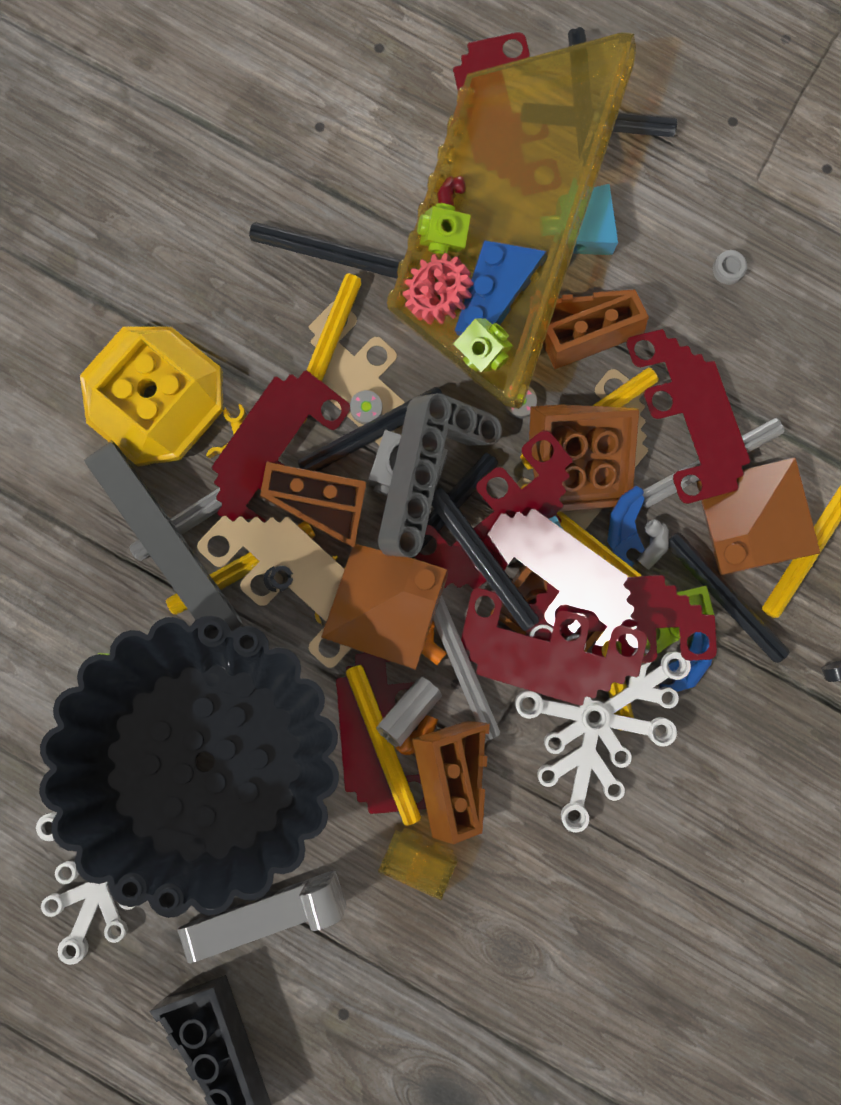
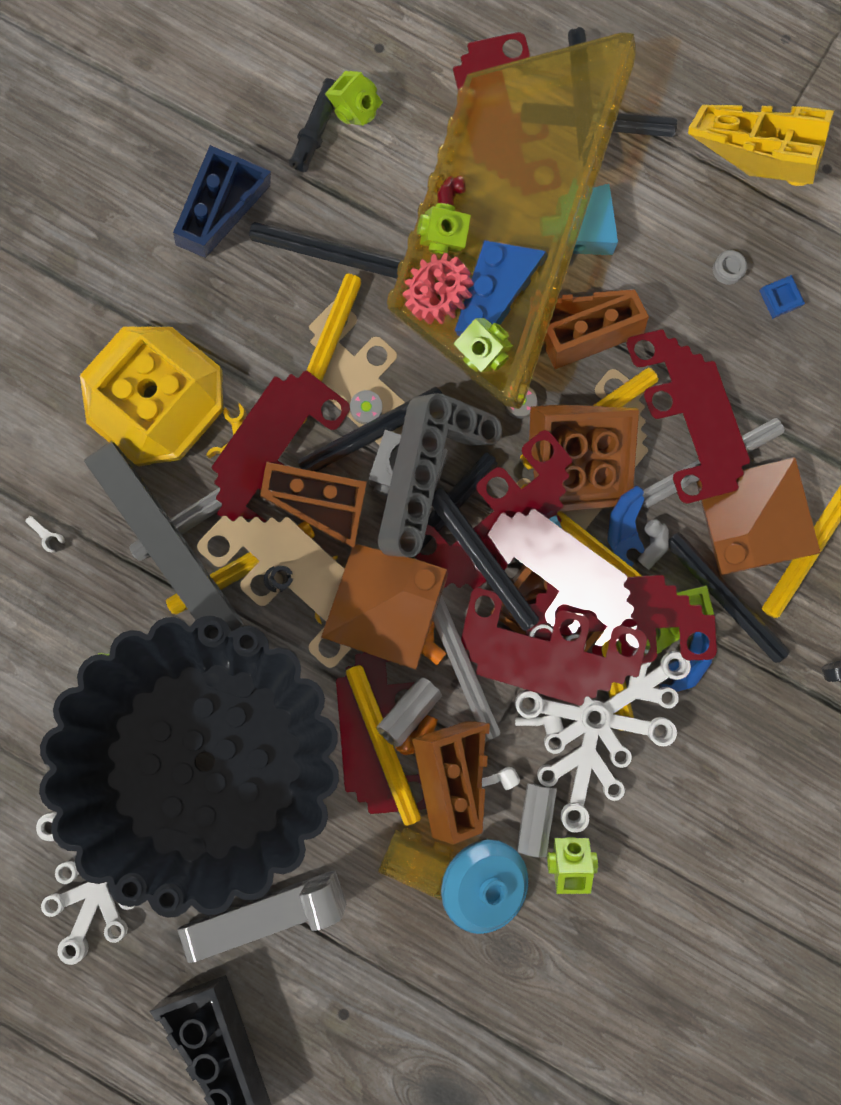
(44, 534): none -> white hand
(218, 200): none -> dark blue wedge
(311, 134): none -> black pin
(354, 98): none -> lime brick
(484, 886): none -> dark azure piece
(507, 776): none -> white hand
(536, 820): none -> light grey axle
(551, 723): none -> white hand
(572, 865): none -> lime brick
(766, 141): none -> yellow wedge
(782, 296): none -> blue tile

